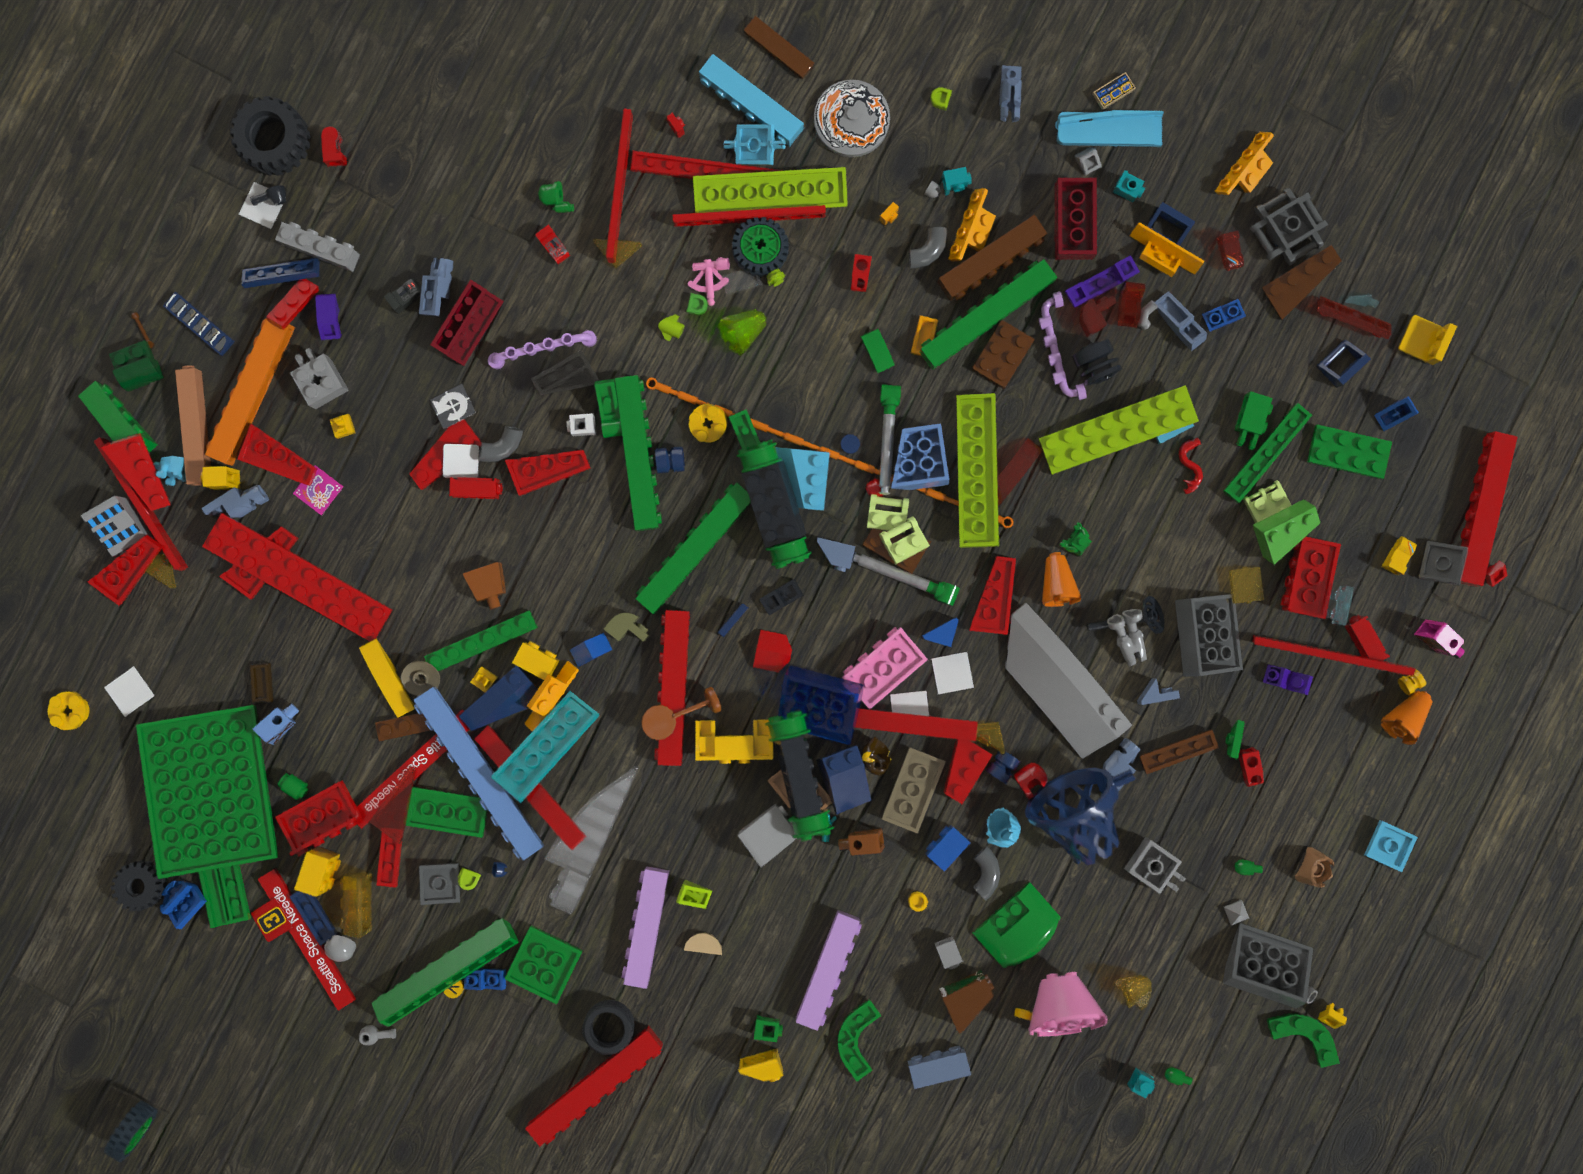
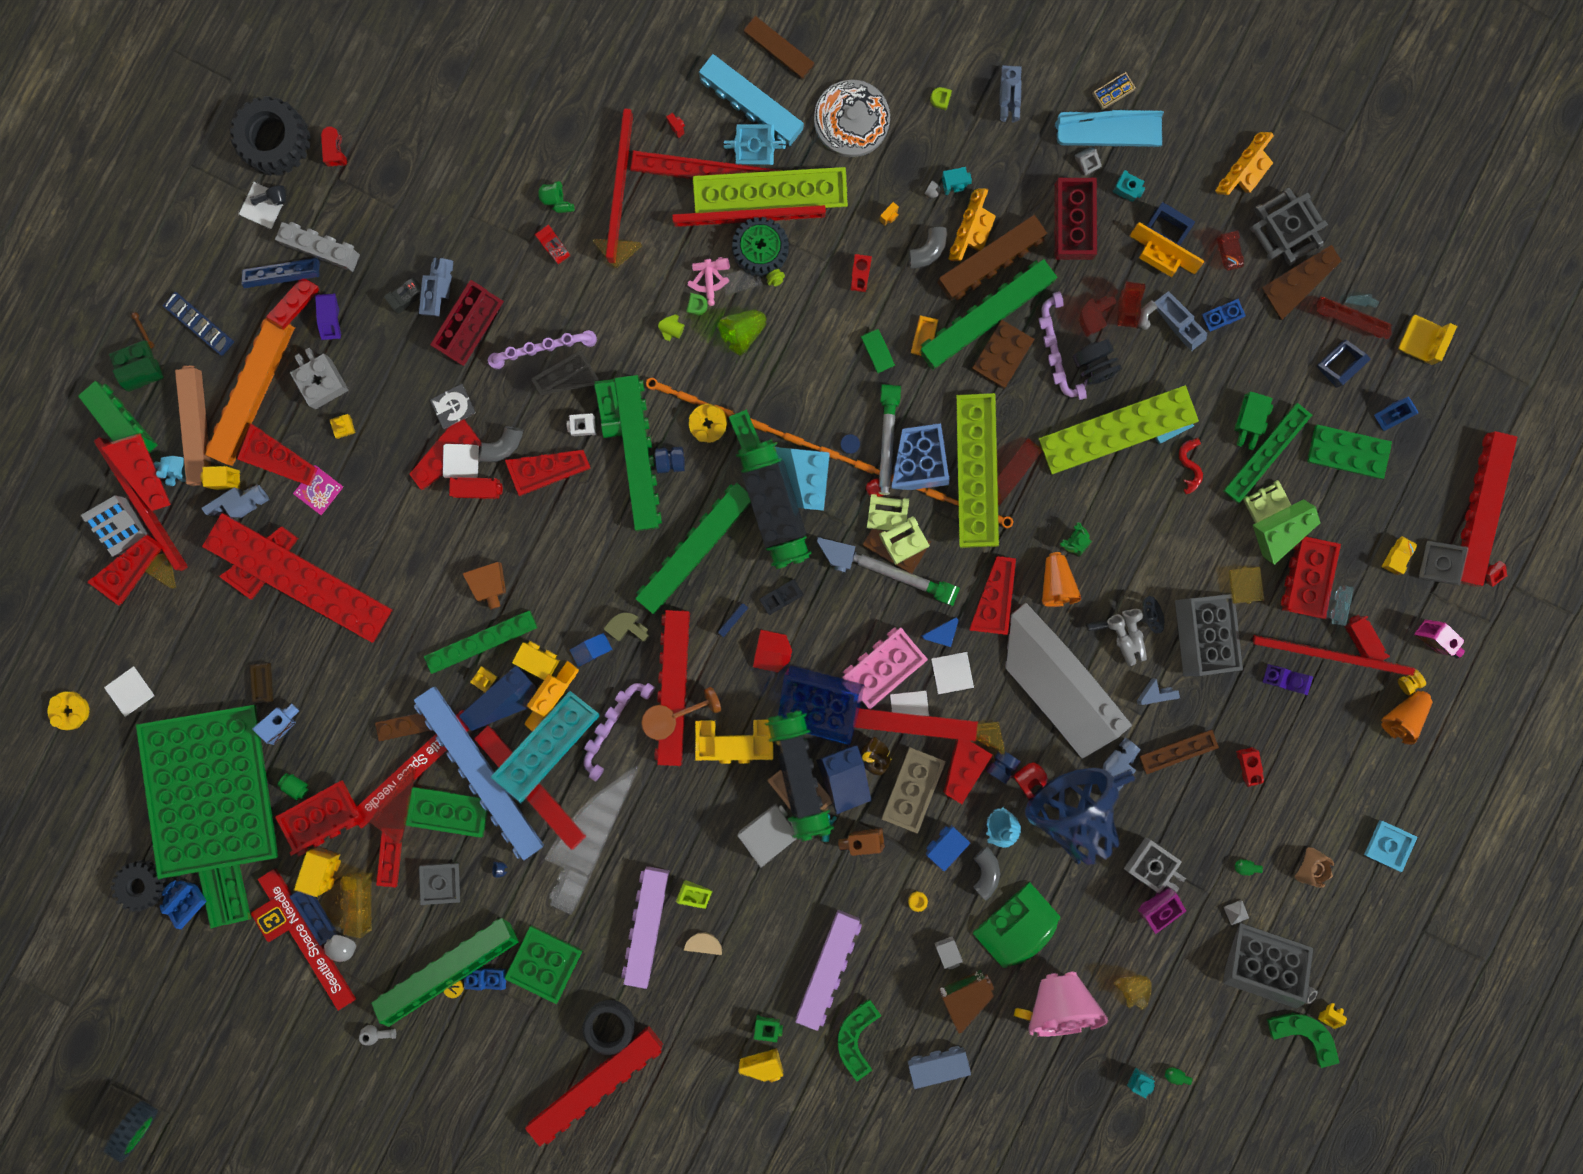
(386, 677): yellow slope -> none
(414, 683): dark tan dish -> none
(468, 879): lime tile -> none
(603, 730): none -> lavender bar
(1102, 282): dark purple slope -> none
(1161, 909): none -> magenta slope
(1234, 739): green plate -> none

